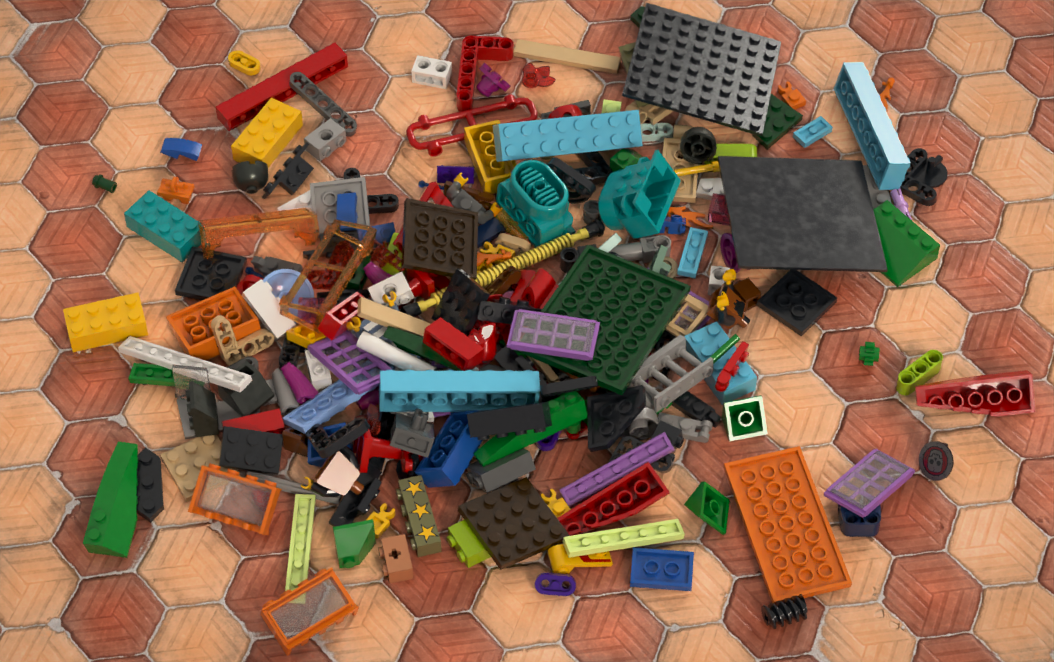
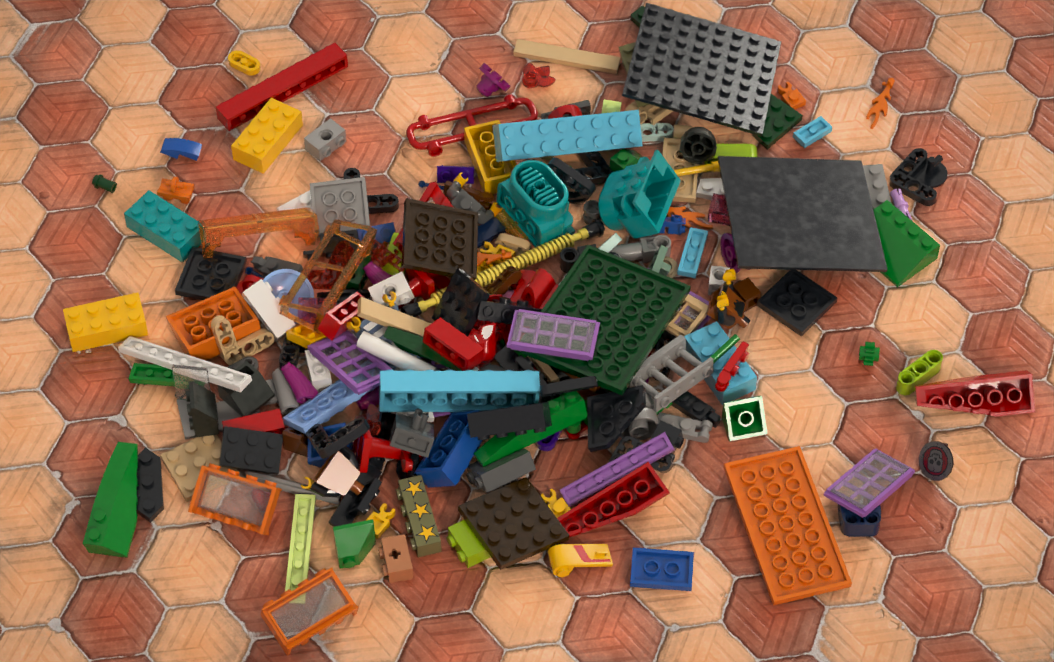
(250, 176): pearl dark grey cylinder -> none
(292, 175): black bracket -> none
(321, 96): dark grey beam -> none
(347, 209): blue slope -> none
(431, 72): white brick -> none
(475, 49): red beam -> none
(555, 584): dark purple plate -> none
(623, 538): yellowish green plate -> none
(710, 506): green slope -> none
(784, 611): black piece -> none
(871, 126): medium azure brick -> none

